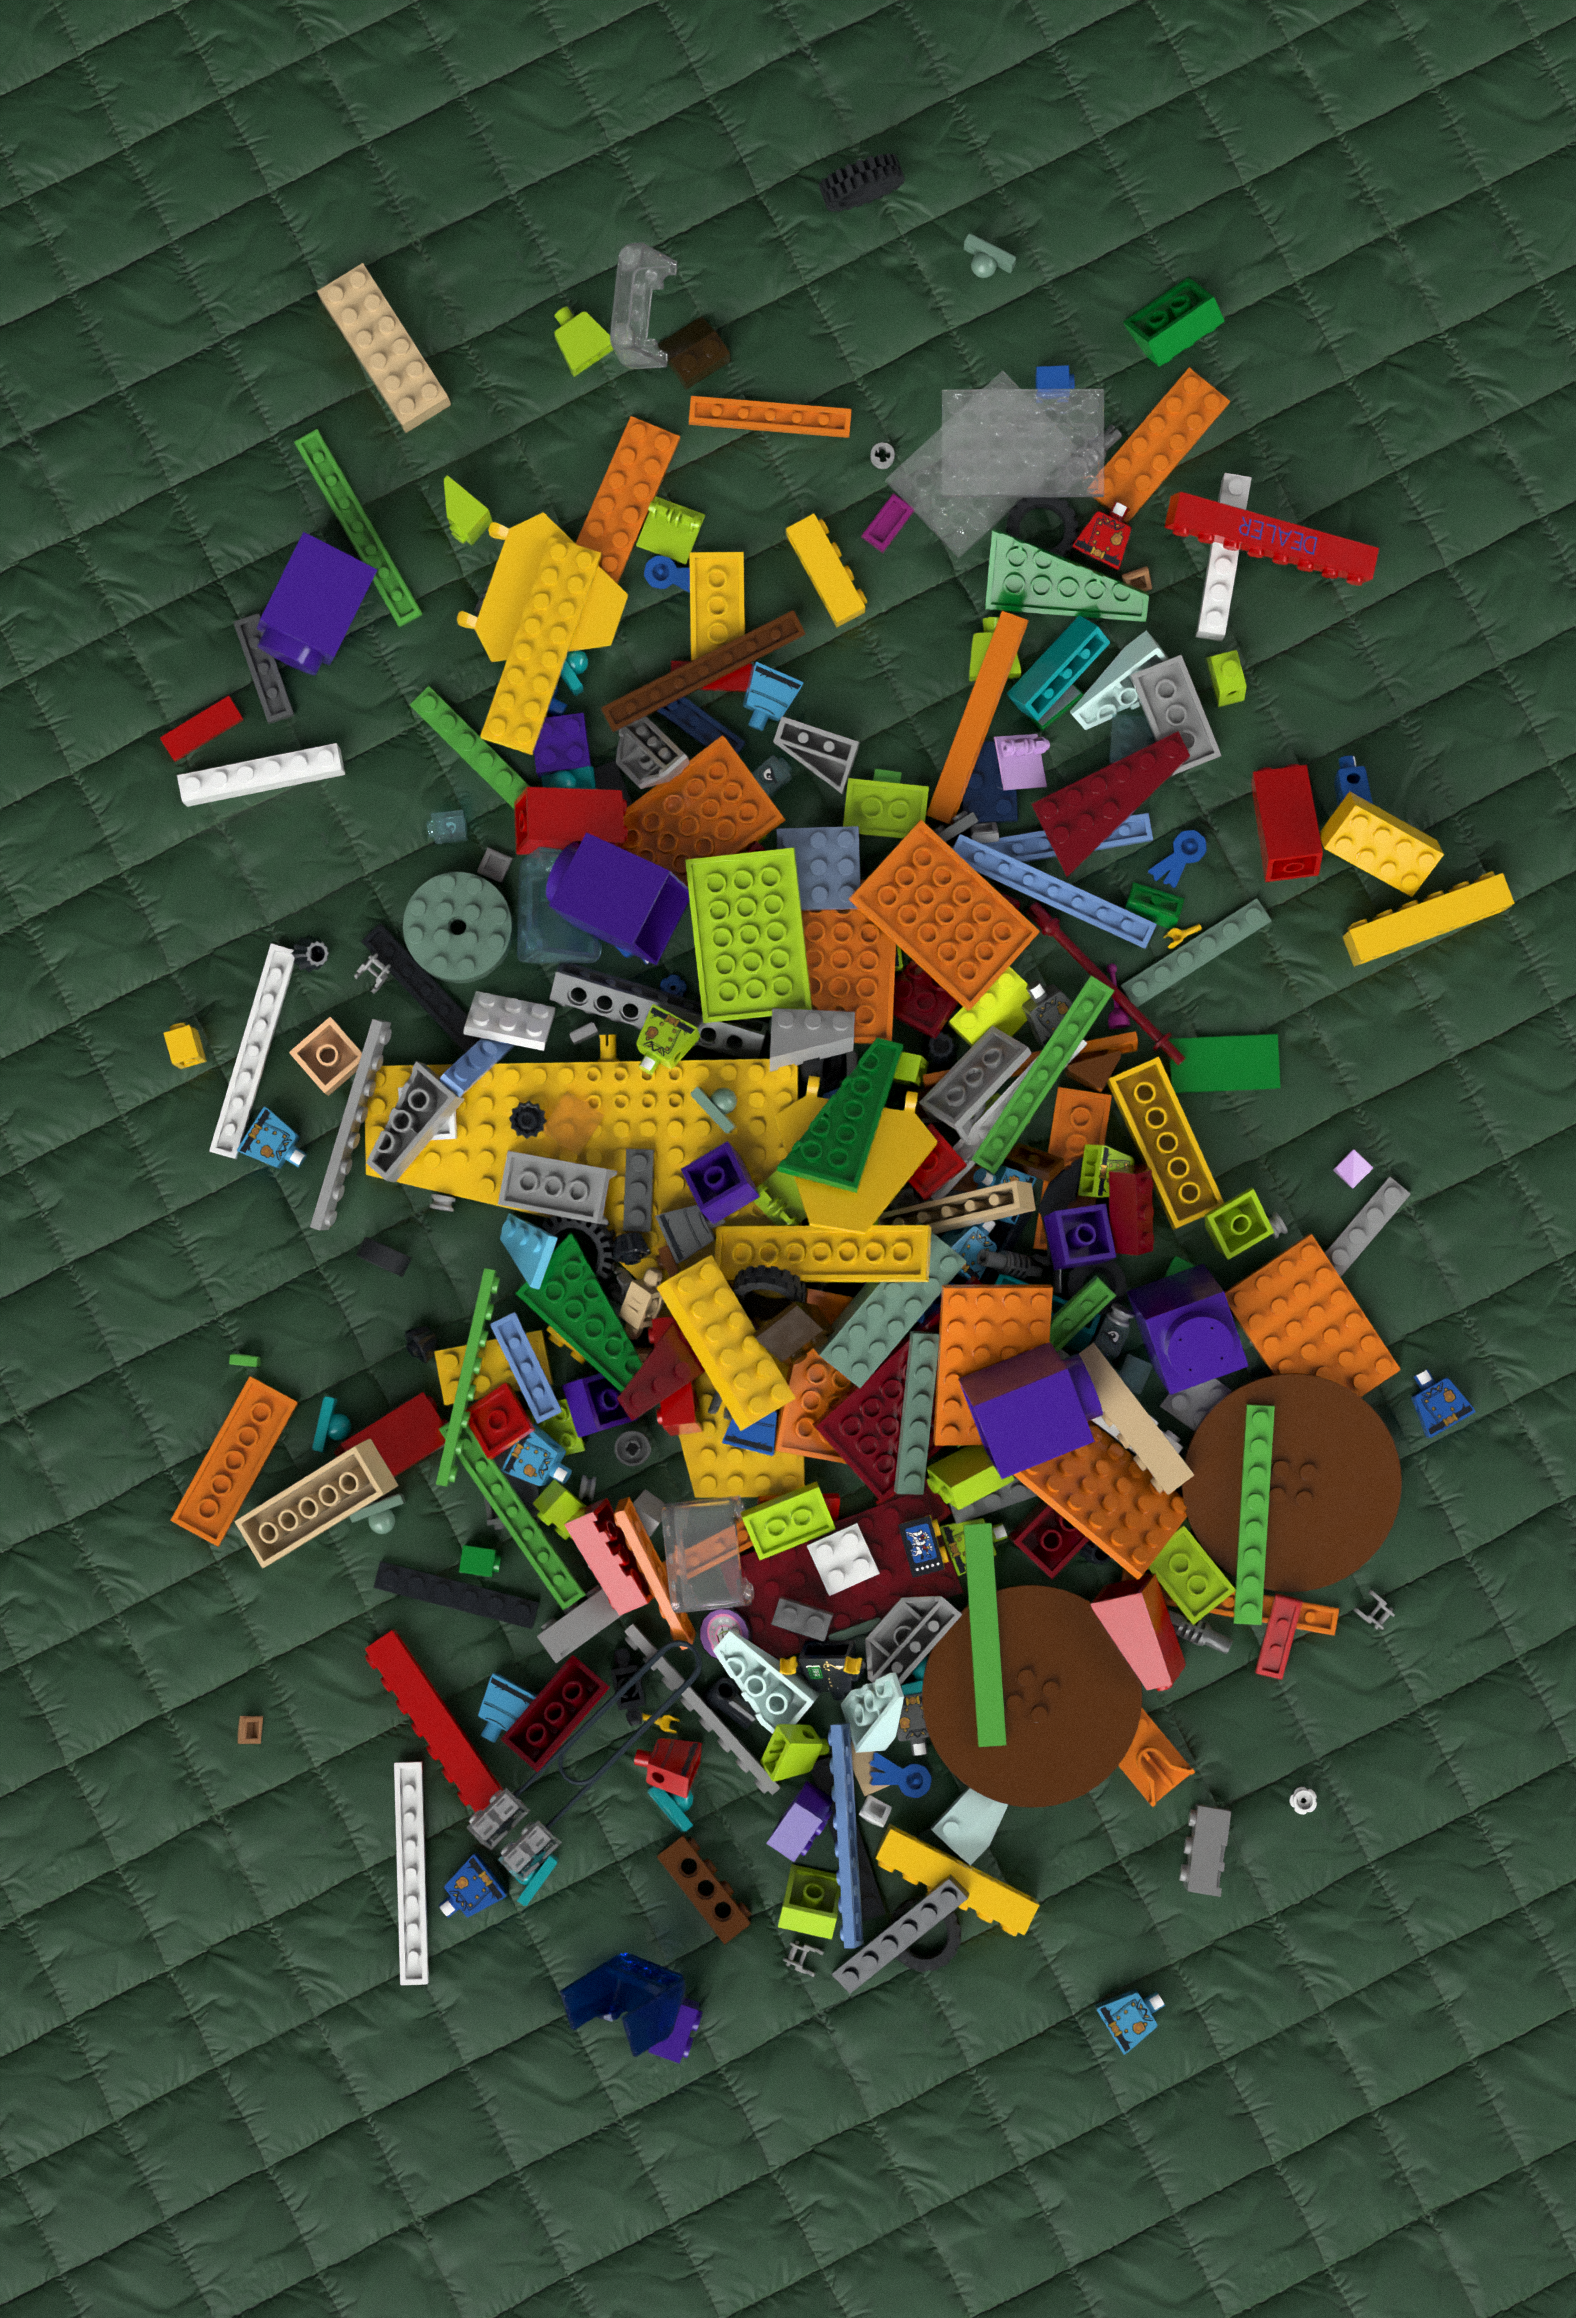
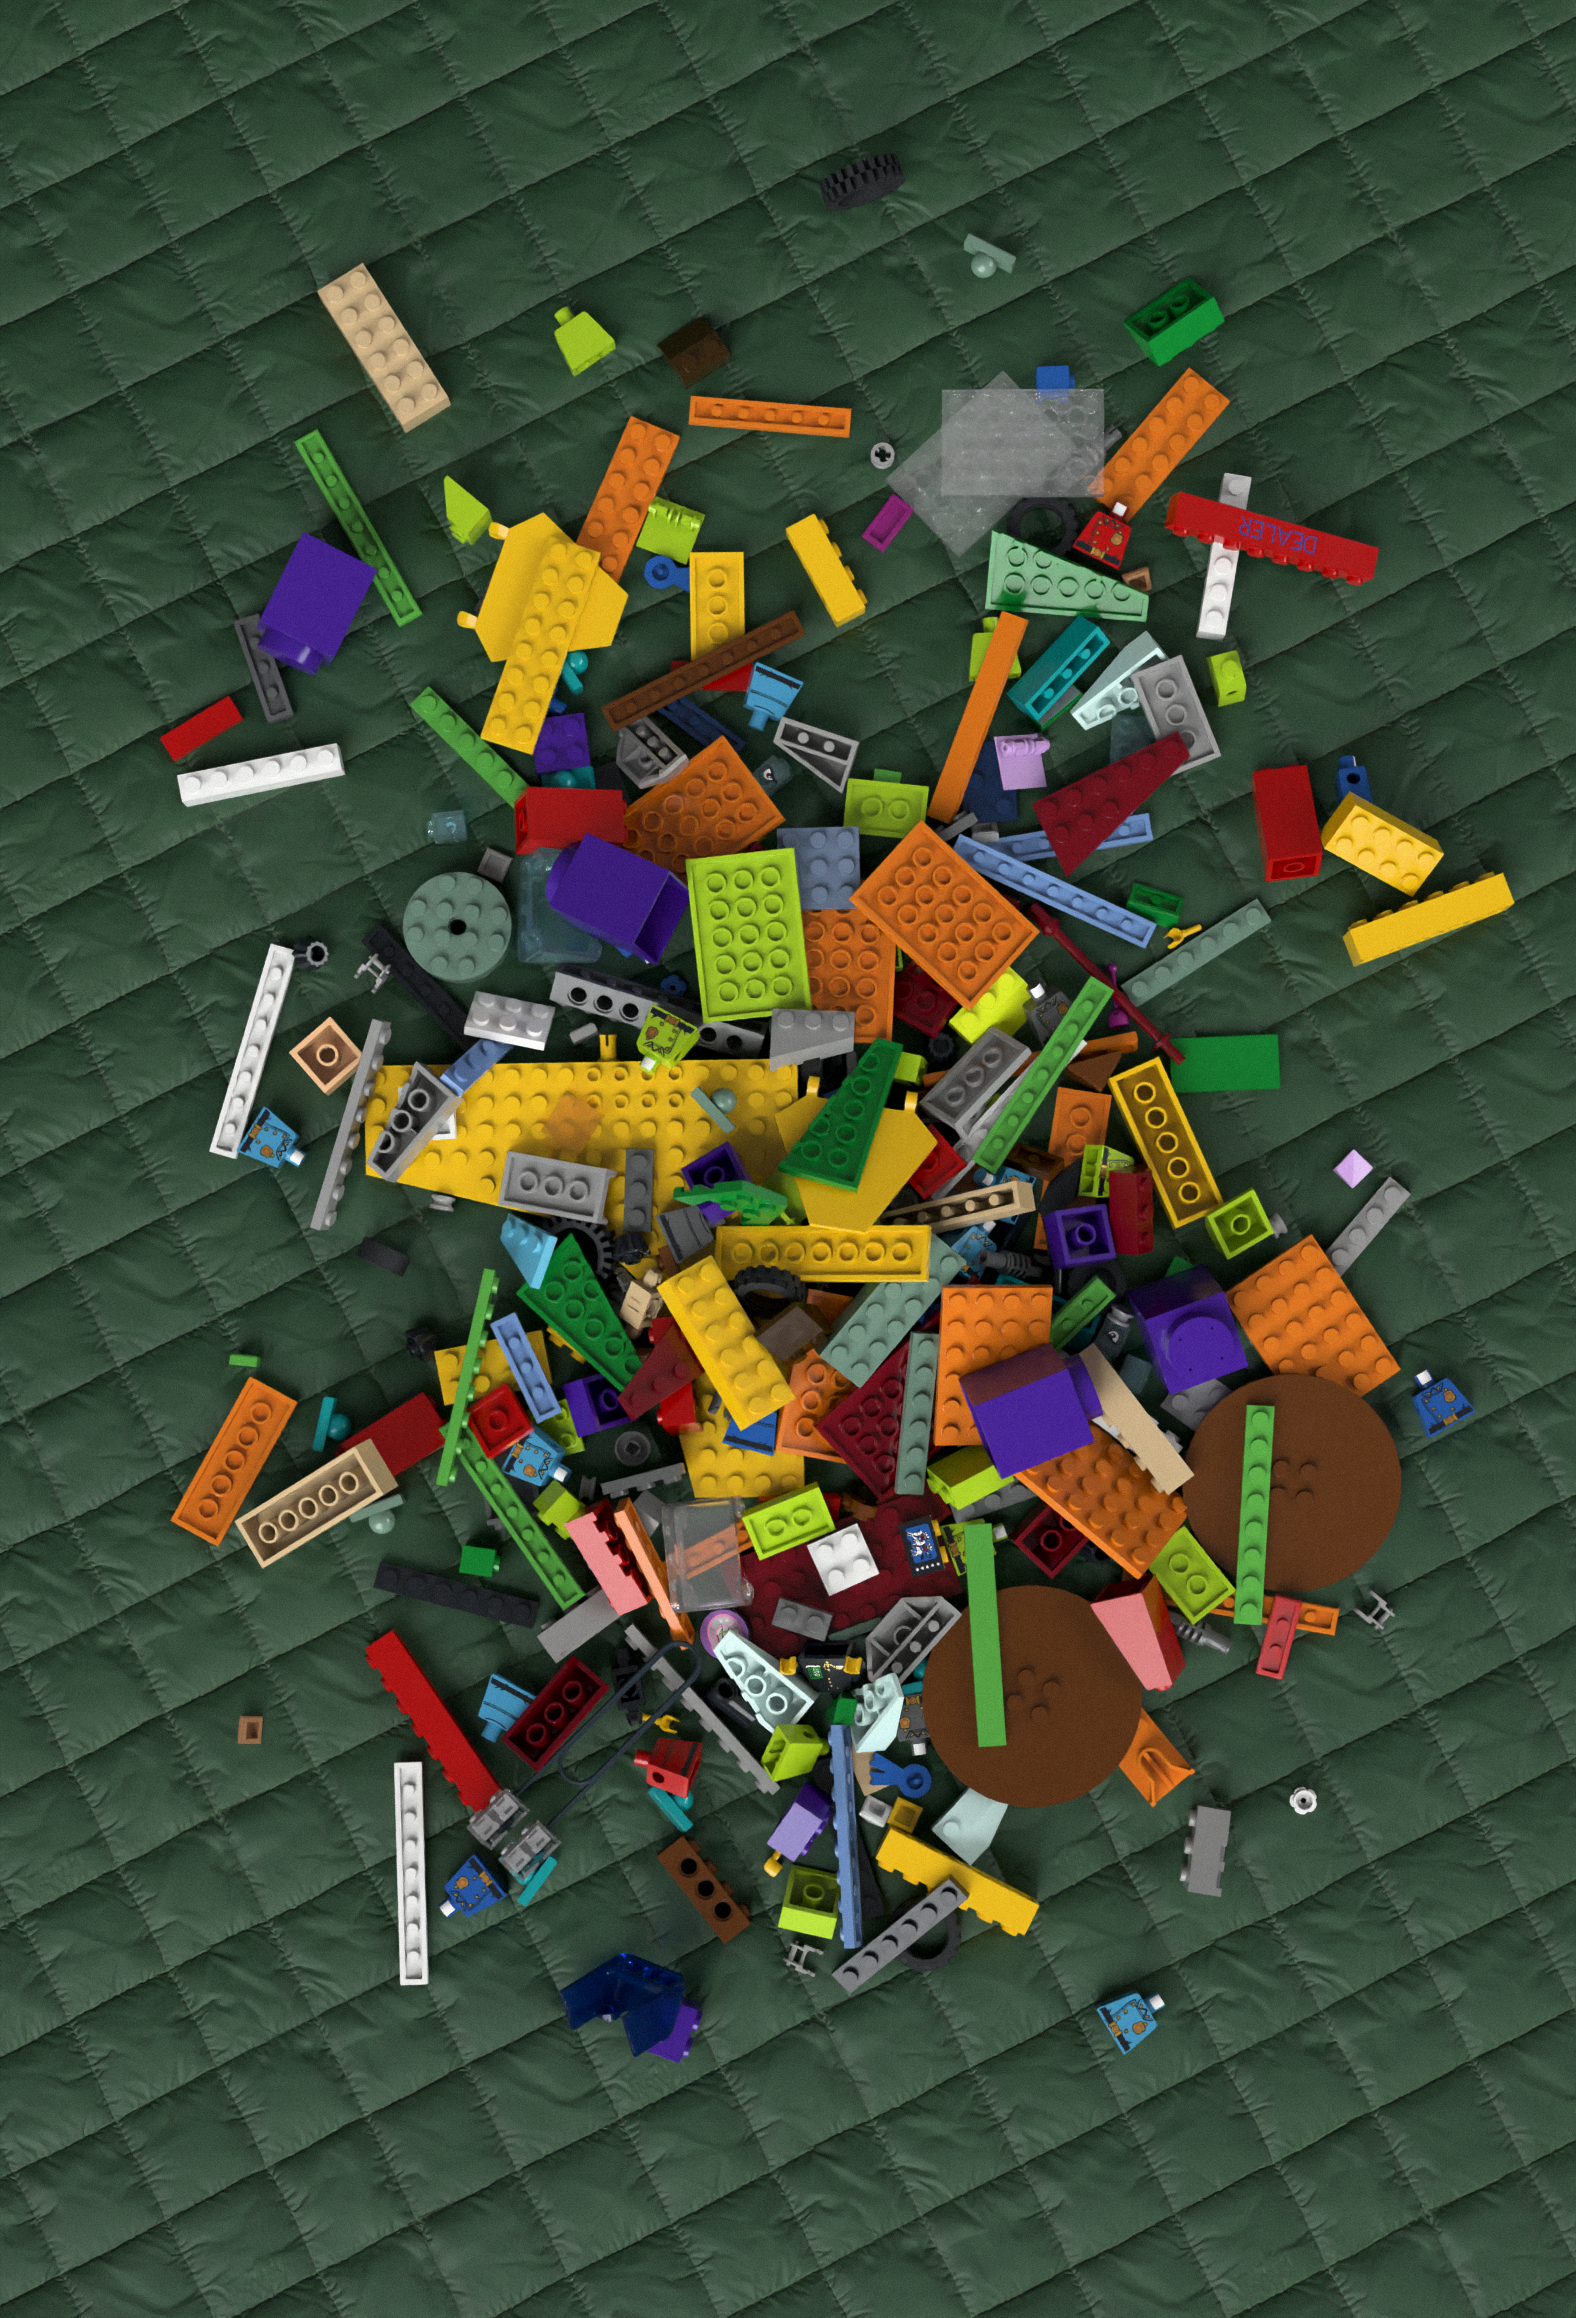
(184, 1046): yellow brick -> none
(527, 1119): black piece -> none
(638, 273): clear windscreen -> none
(644, 1480): none -> dark grey plate
(756, 1203): none -> green wing
(771, 1866): none -> yellow hand
(842, 1709): none -> green slope
(858, 1505): none -> reddish brown plate
(904, 1814): none -> yellow tile
(1188, 848): blue piece -> none

